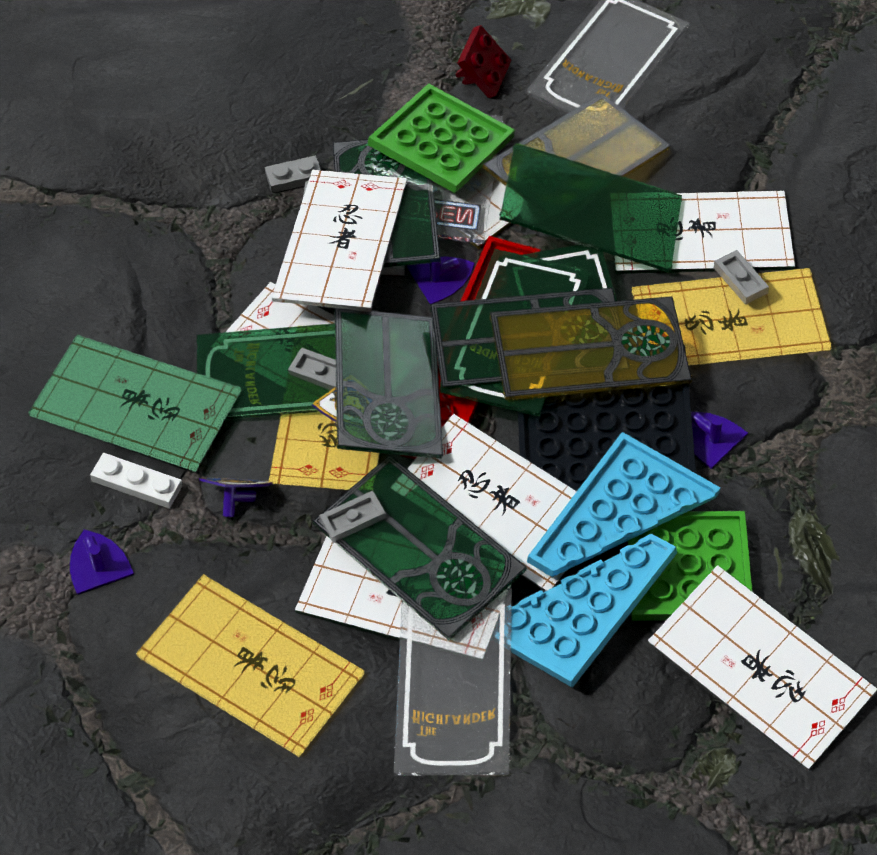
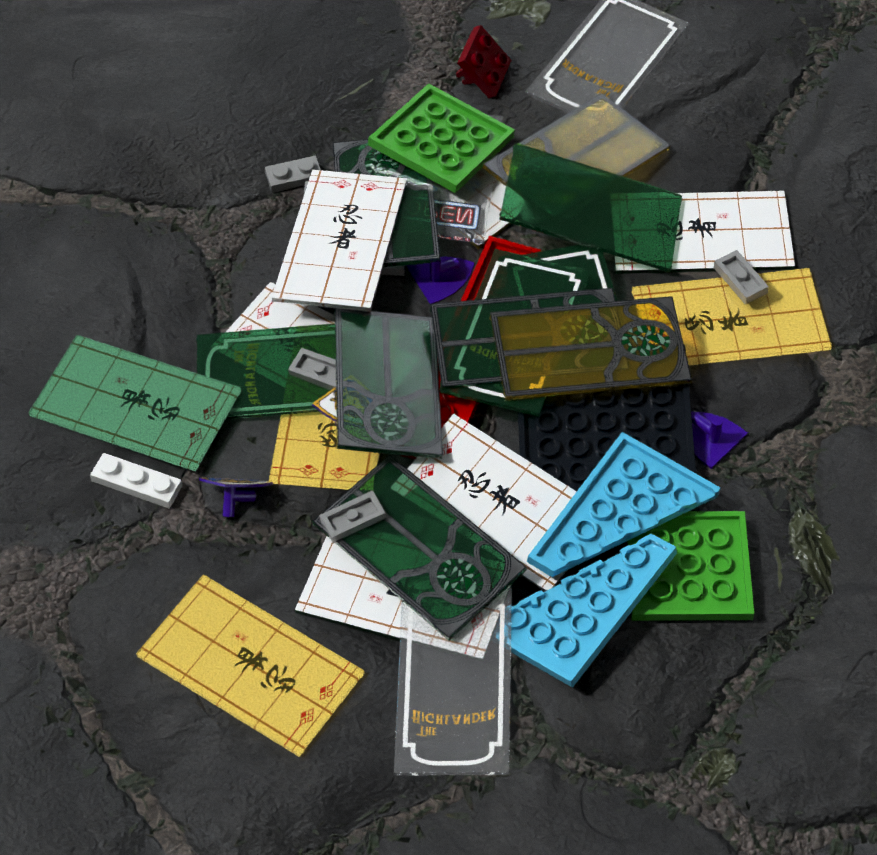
(97, 562): dark purple shield -> none
(762, 667): white piece -> none

